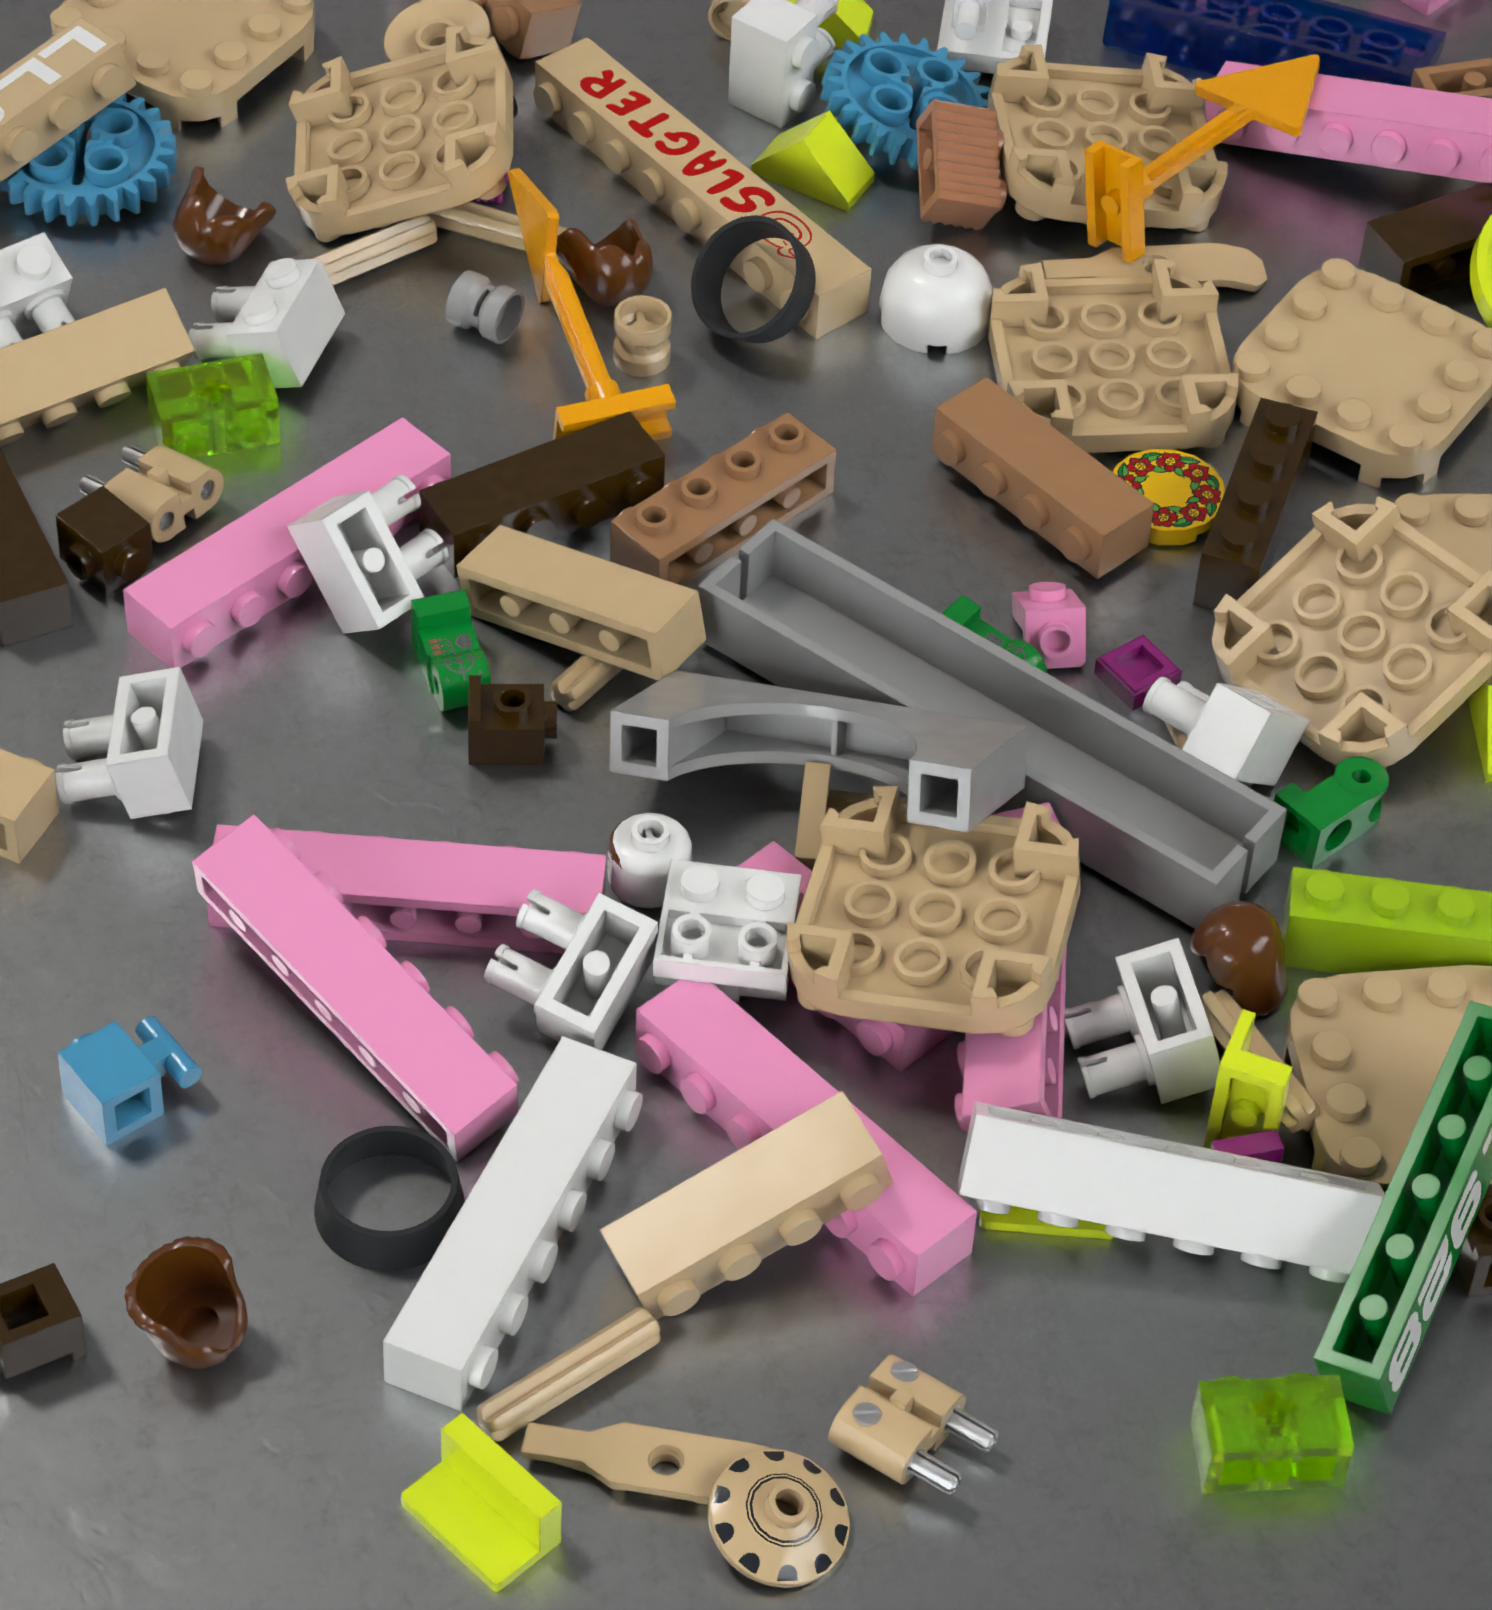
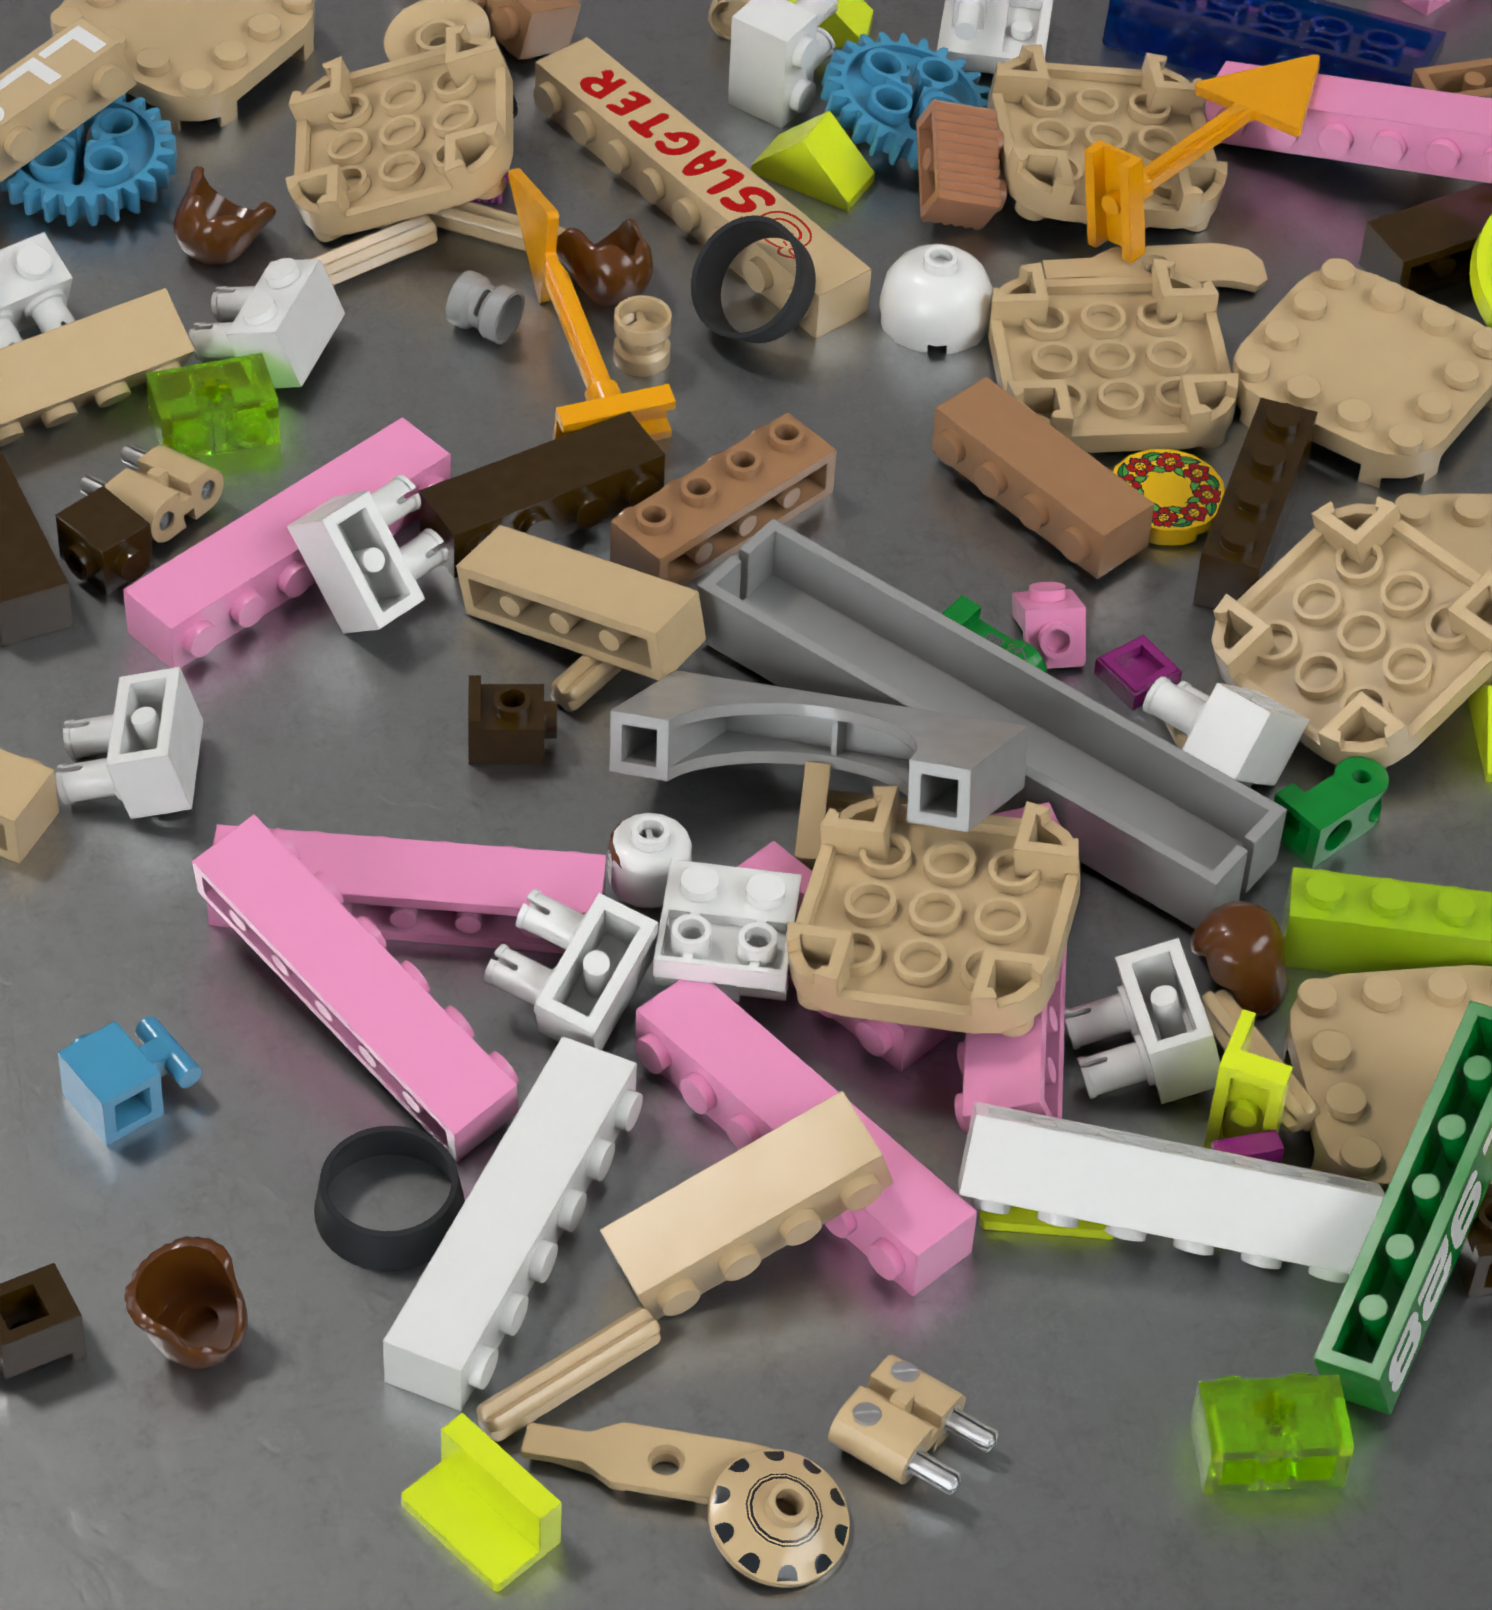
(447, 647): green leg -> none

